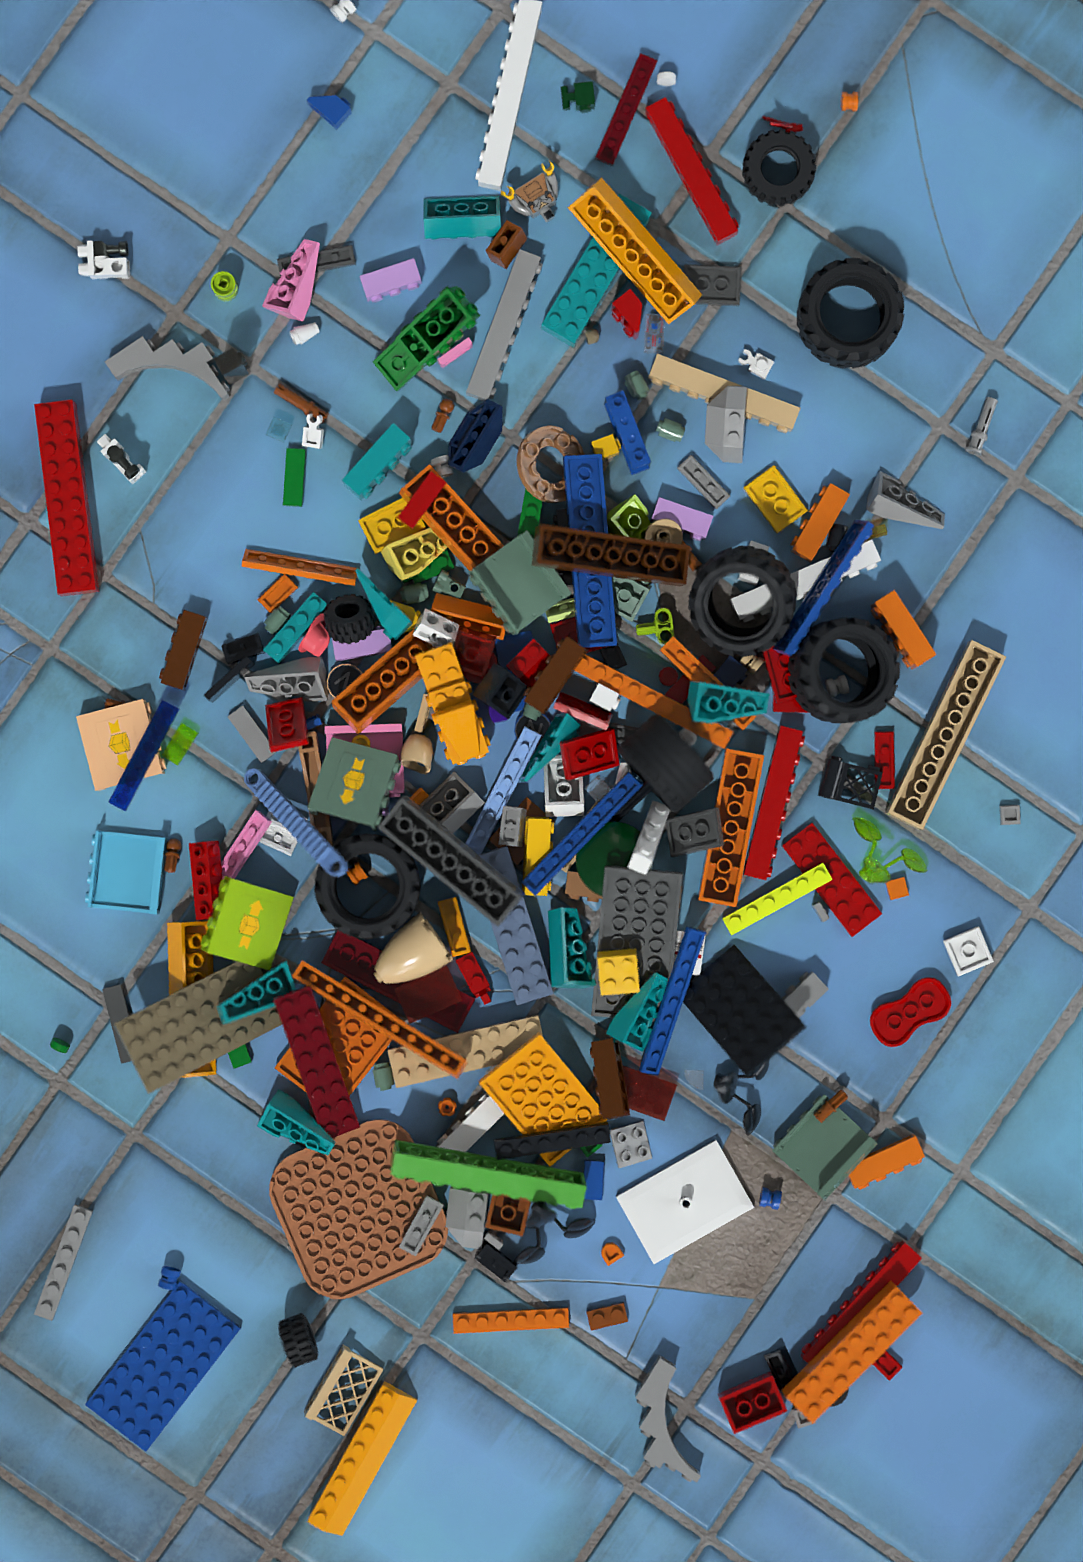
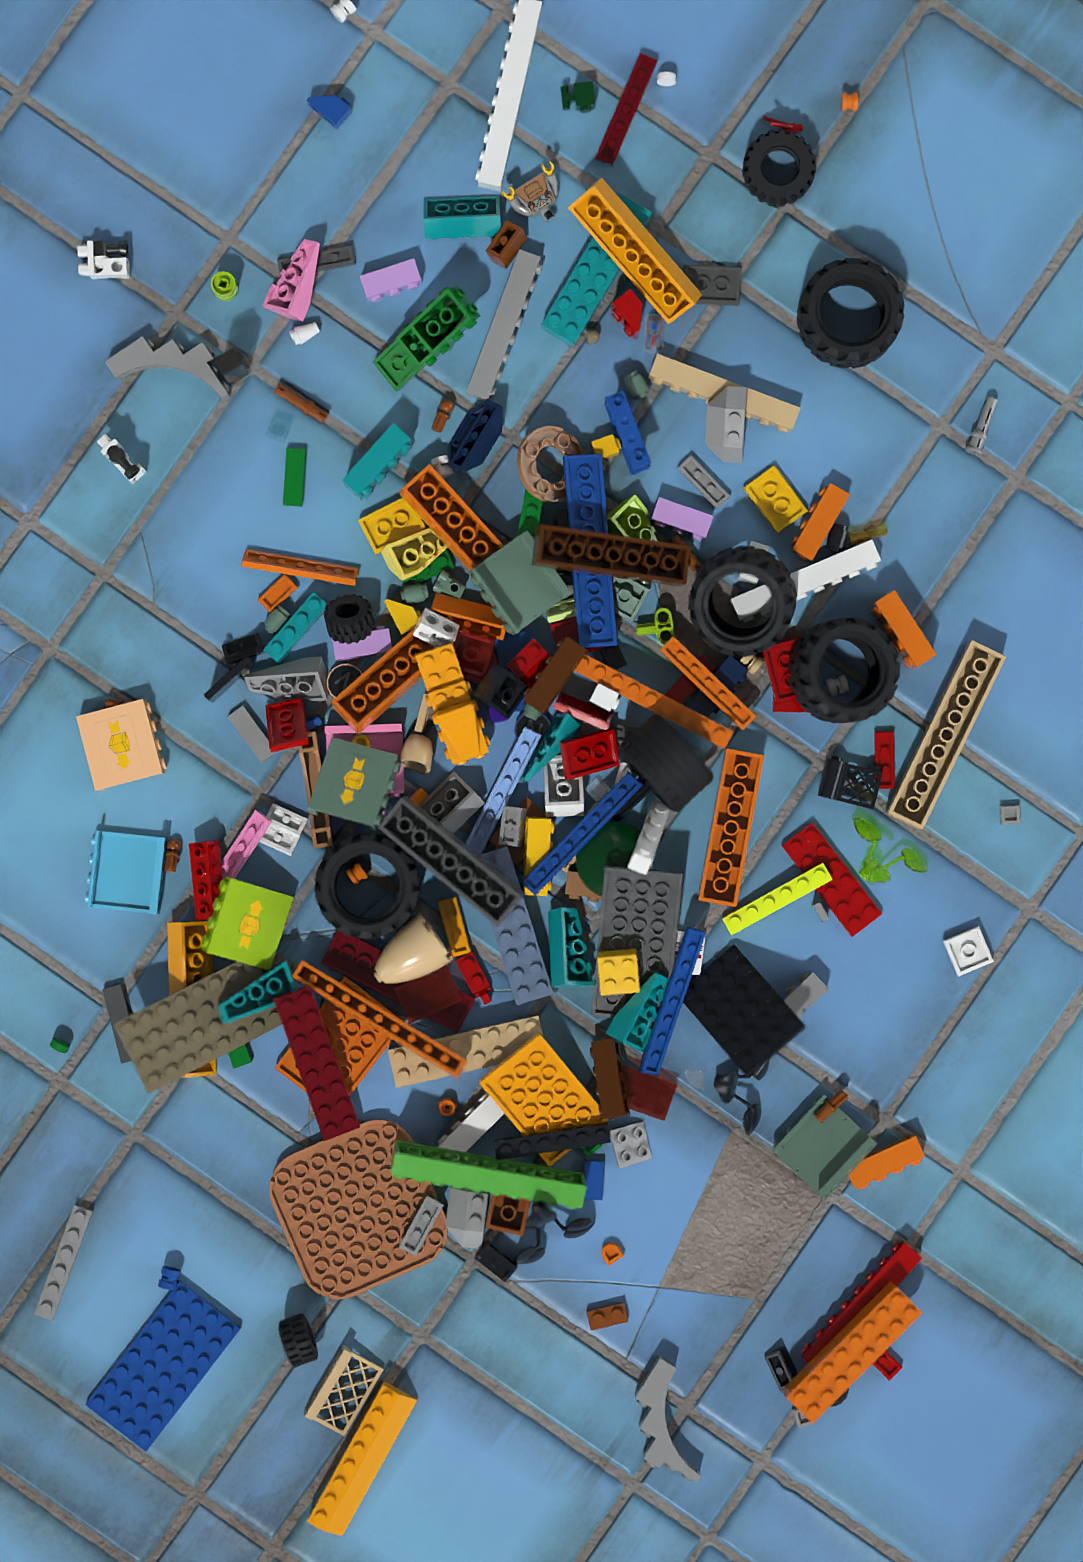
(66, 498): red brick -> none
(144, 755): clear blue plate -> none
(180, 744): clear neon green plate -> none
(184, 650): reddish brown brick -> none
(289, 1119): teal wedge -> none
(295, 822): medium blue gear -> none
(313, 434): white plate -> none
(317, 637): coral piece -> none
(383, 1076): sand green brick -> none
(389, 615): teal wedge -> none
(421, 500): red tile -> none
(455, 352): bright pink tile -> none
(493, 1239): light grey tile -> none
(510, 1320): orange plate -> none
(657, 1207): white piece -> none
(668, 676): red tile -> none
(670, 430): sand green brick -> none
(670, 527): tan dish -> none
(689, 736): white tile -> none
(691, 171): red brick -> none
(694, 832): dark grey tile -> none
(718, 703): teal wedge -> none
(752, 1402): red brick -> none
(759, 364): white plate -> none
(765, 1198): blue wheel -> none
(772, 803): red brick -> none
(825, 583): blue plate -> none
(895, 503): light grey wedge -> none
(897, 888): orange tile -> none
(922, 1004): red plate -> none

